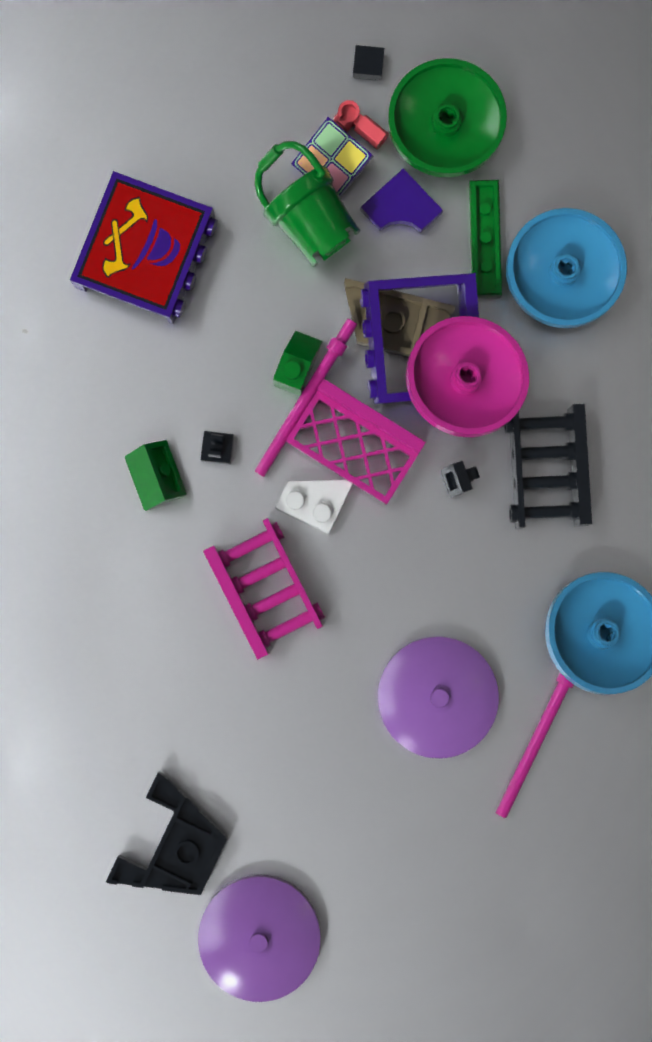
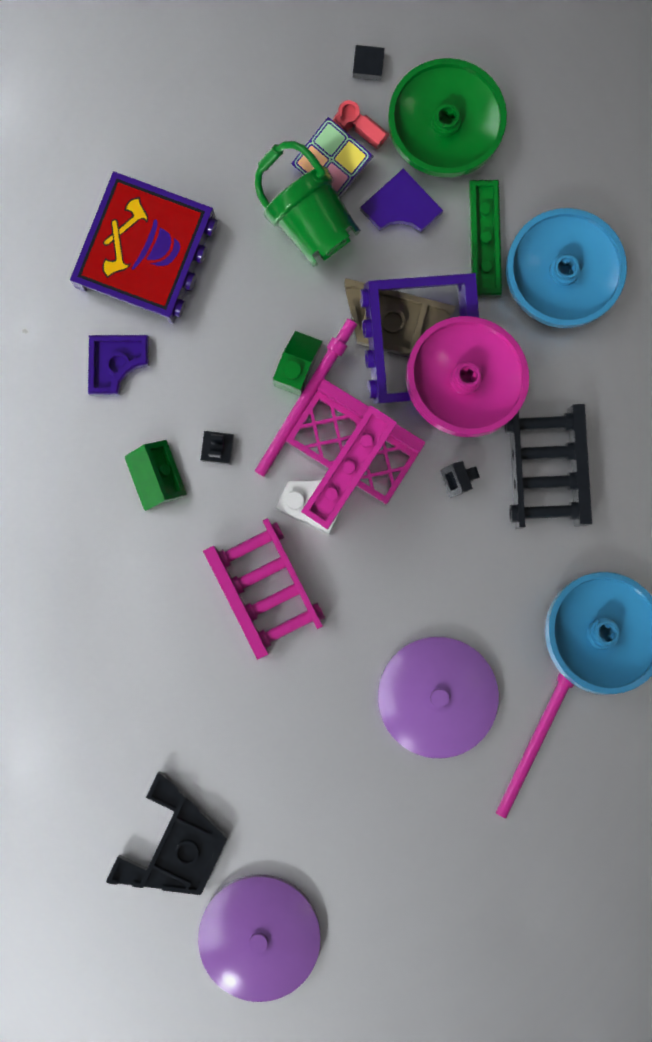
(113, 359): none -> dark purple tile
(349, 467): none -> dark pink fence

